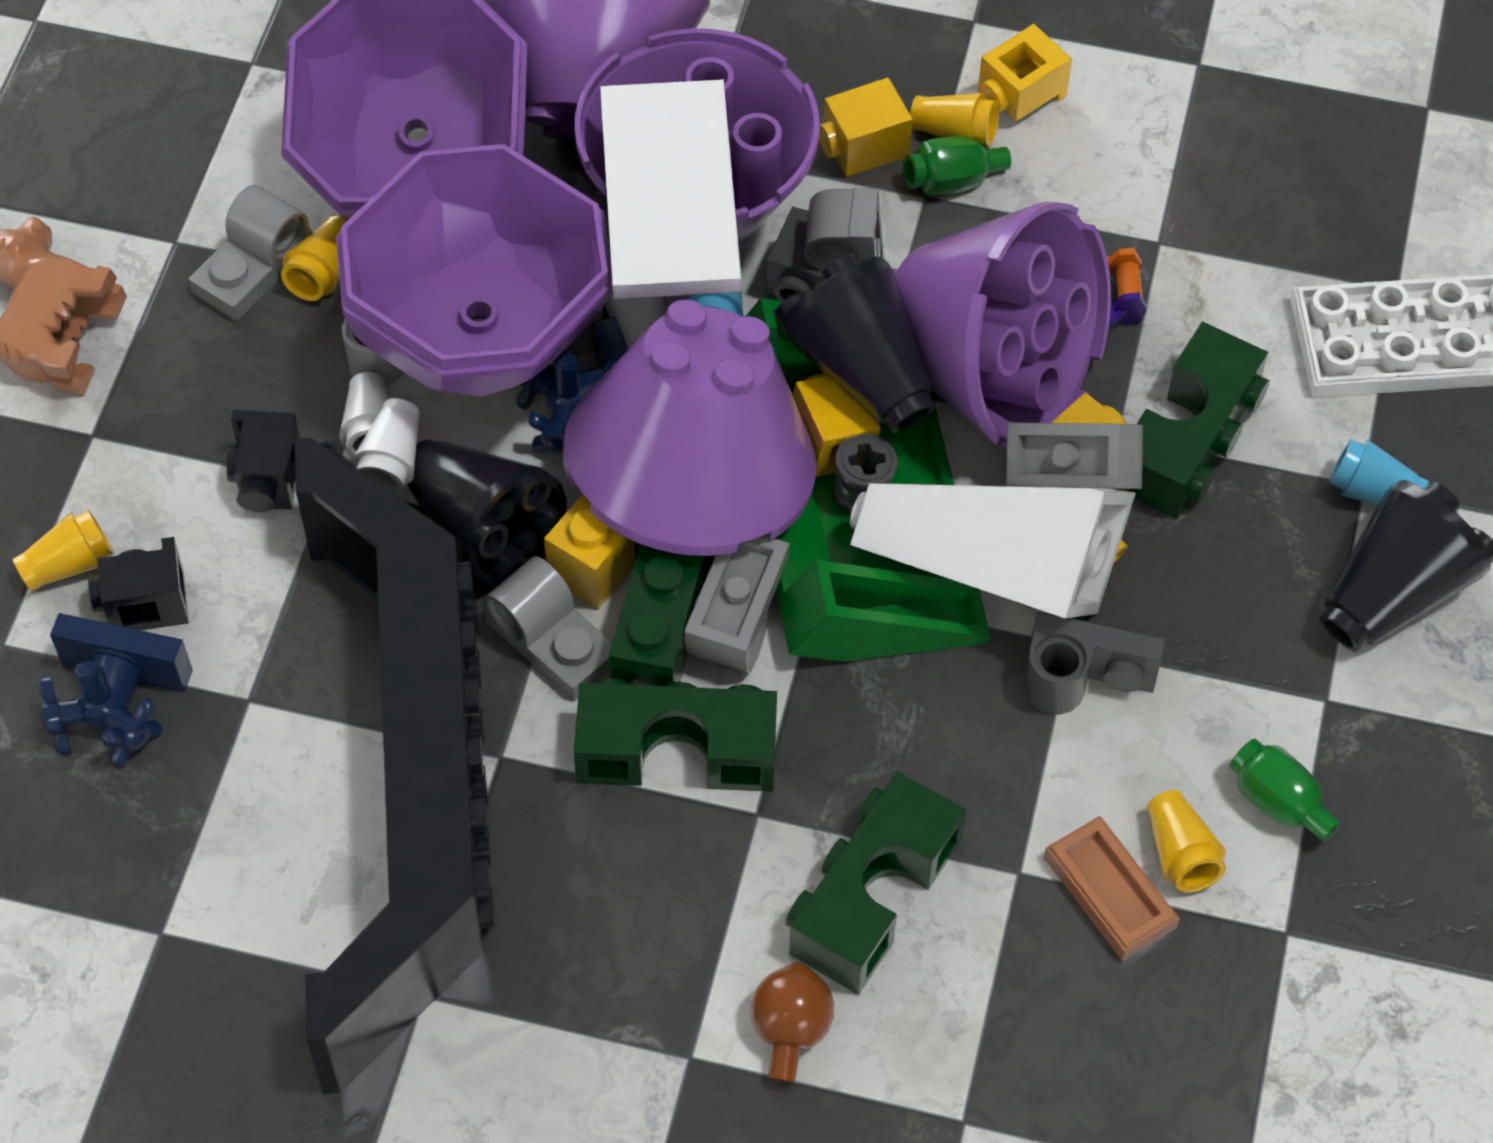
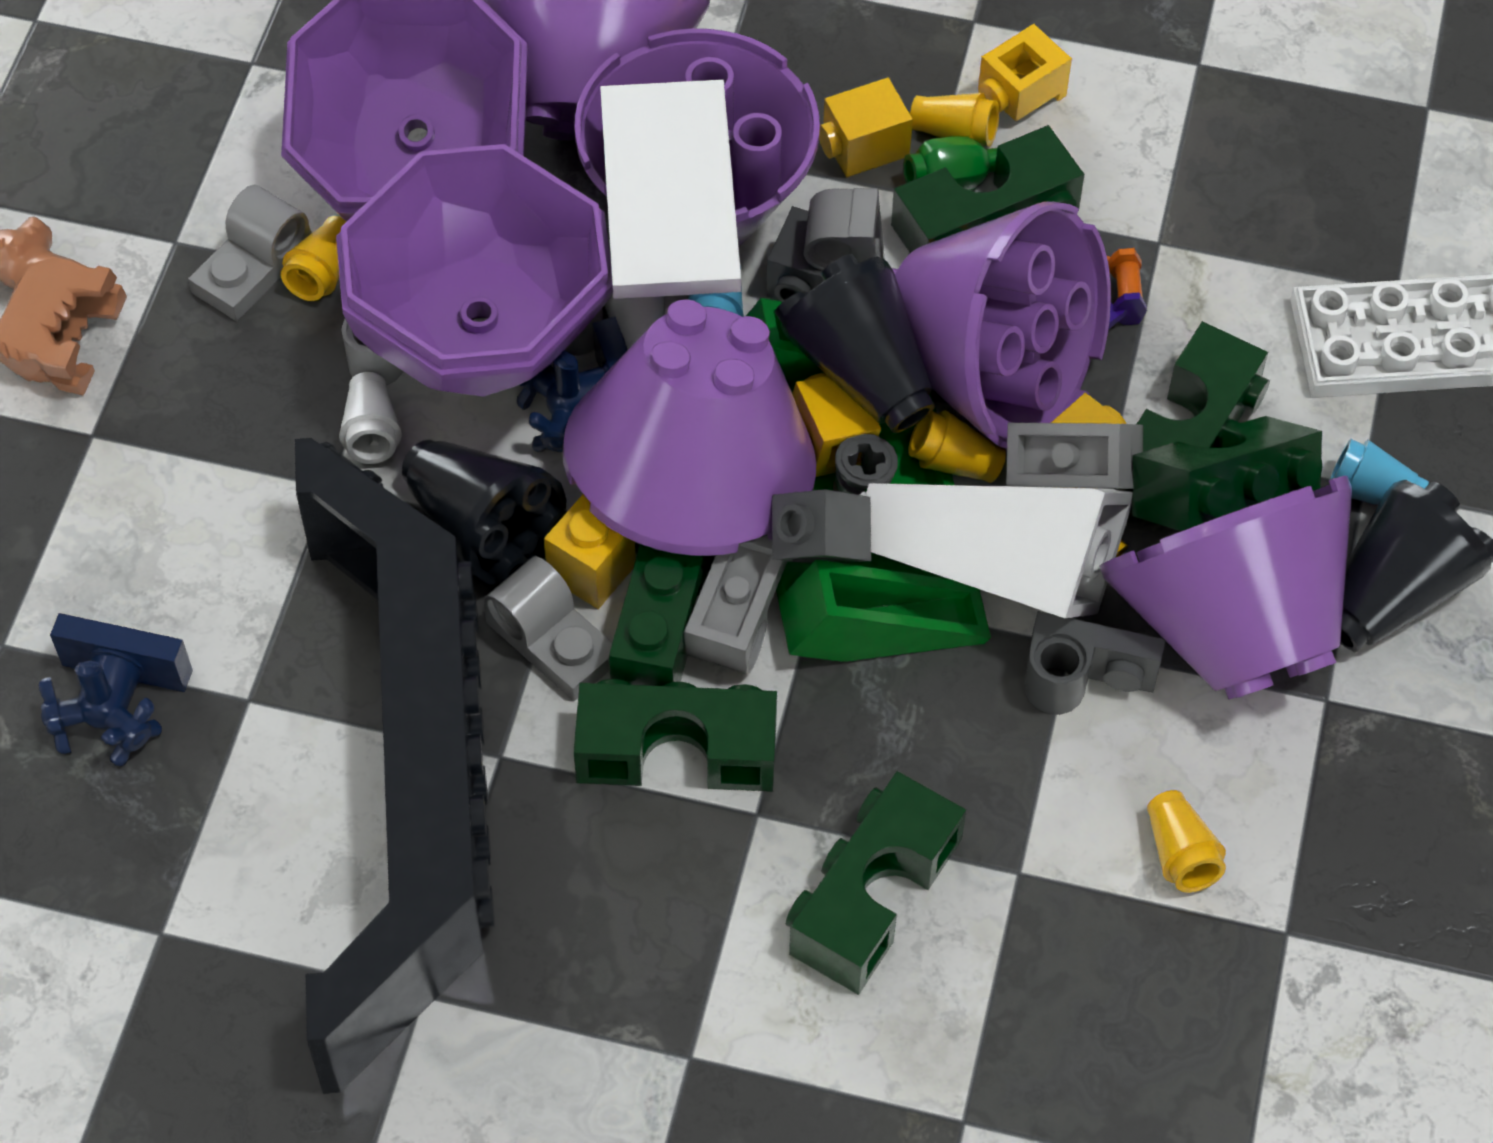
(64, 551): yellow cone -> none
(141, 588): black brick -> none
(263, 459): black brick -> none
(390, 446): white cone -> none
(791, 1013): dark orange piece -> none
(821, 527): none -> dark grey brick
(953, 447): none -> yellow cone
(1026, 173): none -> dark green arch
(1111, 888): nougat tile -> none
(1195, 484): none -> dark green arch
(1248, 588): none -> medium lavender cone
(1282, 788): green plant -> none

